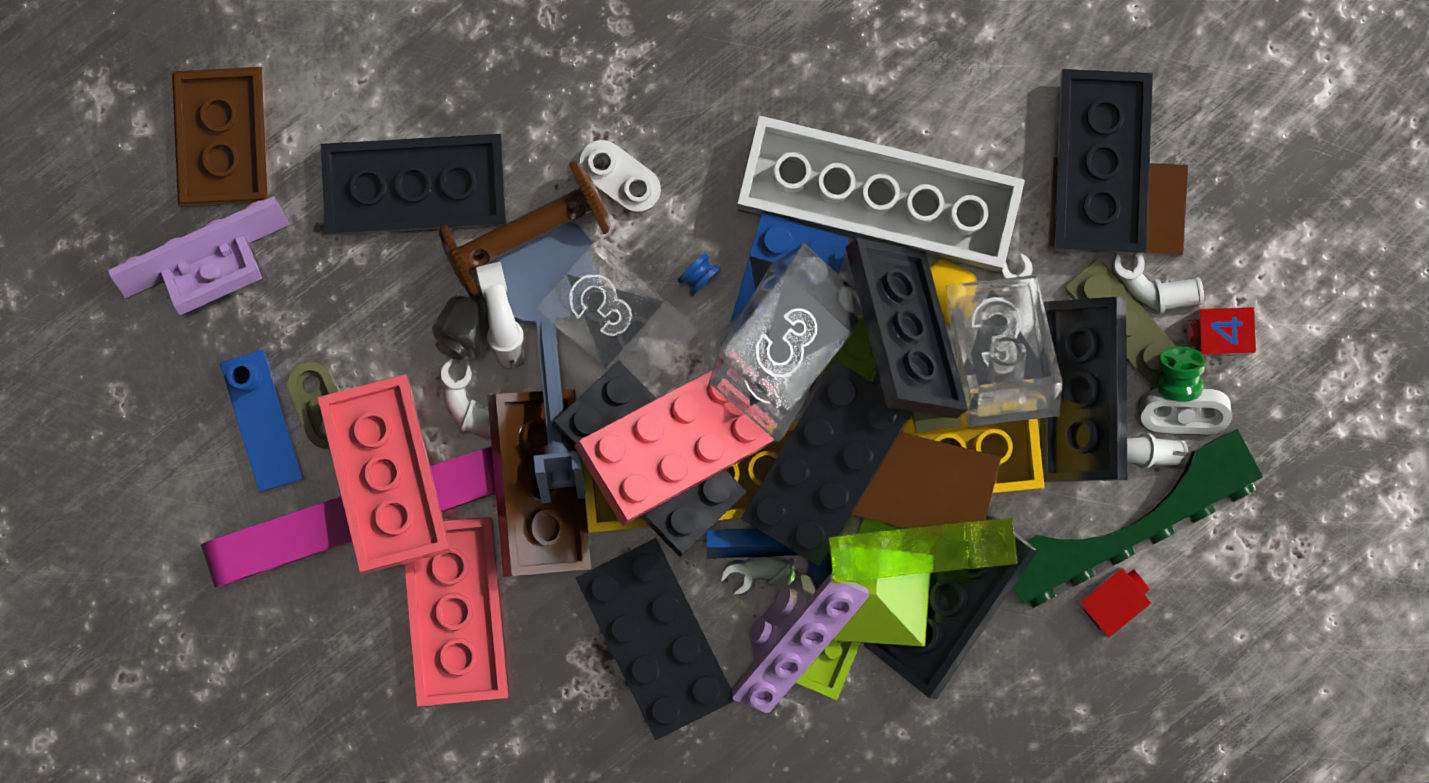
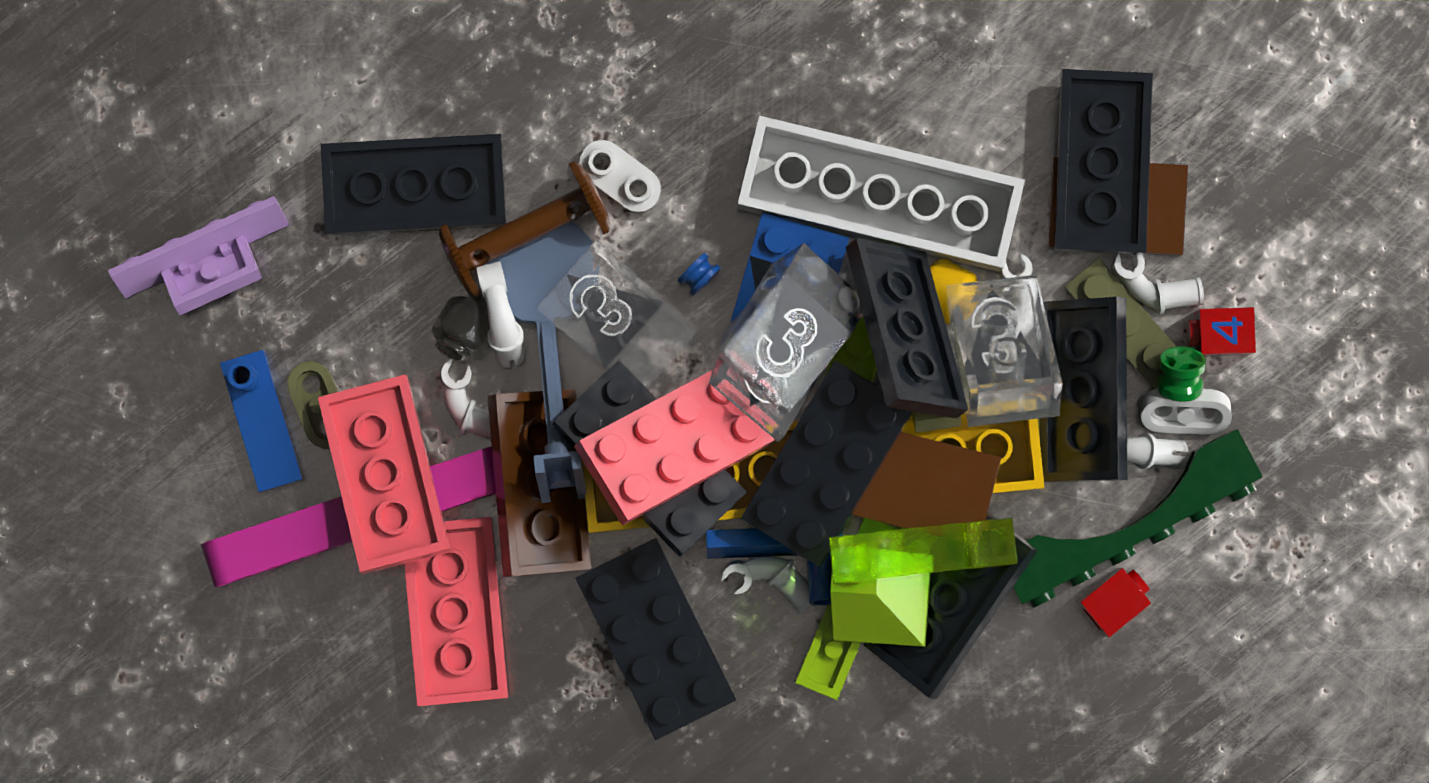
(220, 136): reddish brown tile -> none
(794, 636): lavender bracket -> none

